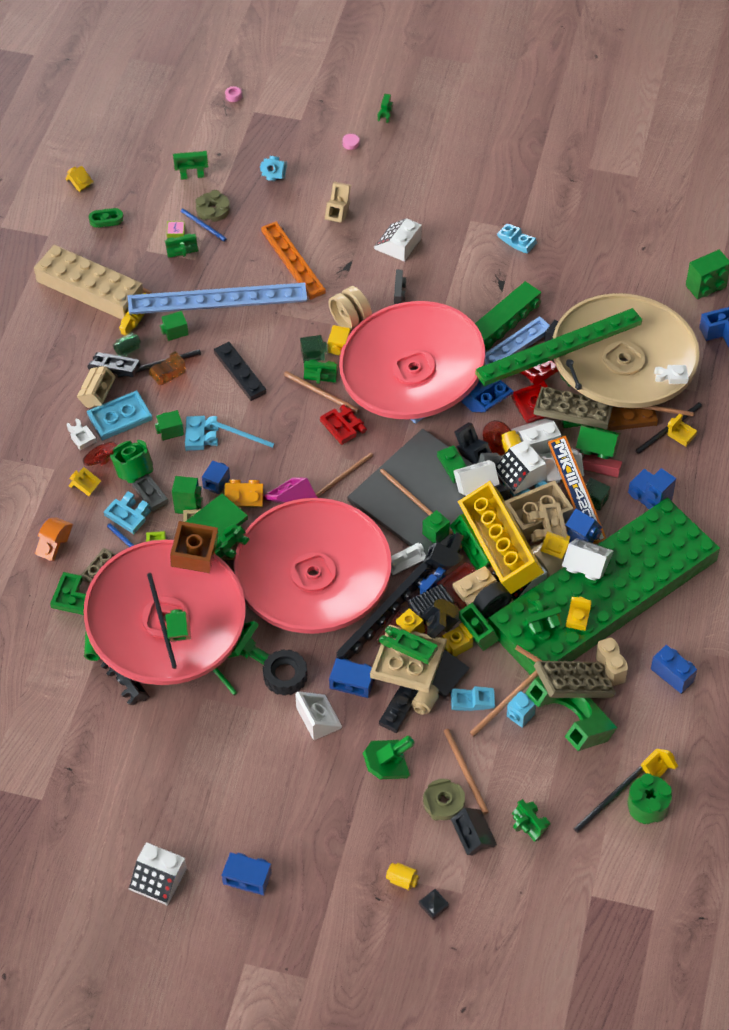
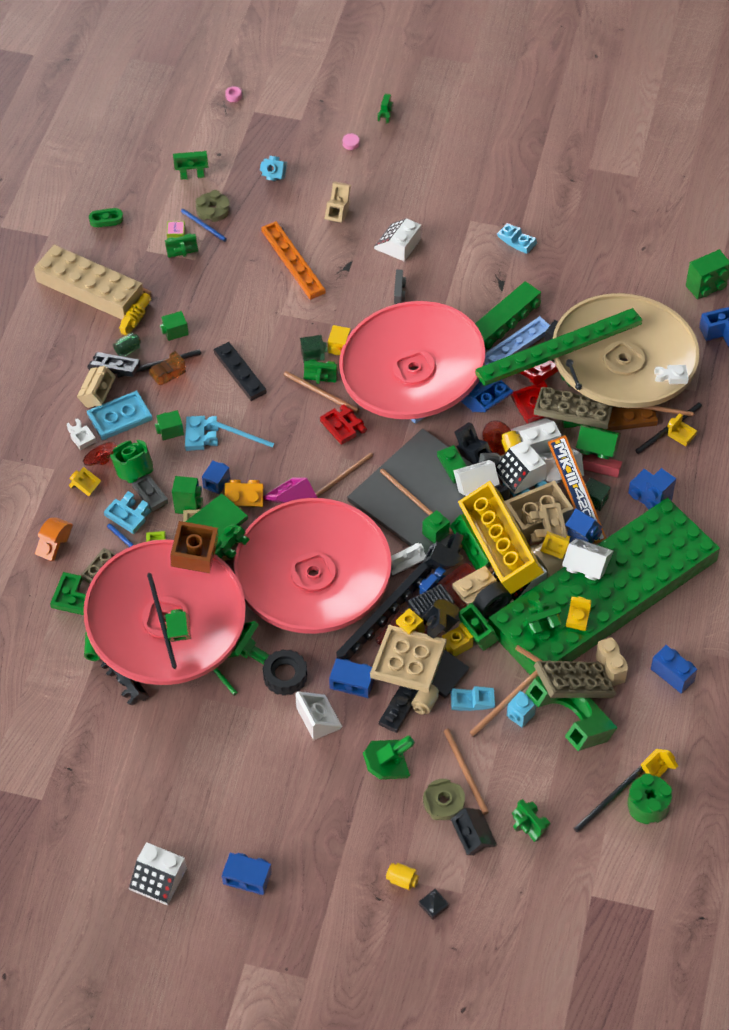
(79, 178): yellow bracket -> none
(217, 298): light blue plate -> none
(349, 307): tan wheel -> none
(409, 644): green hinge -> none

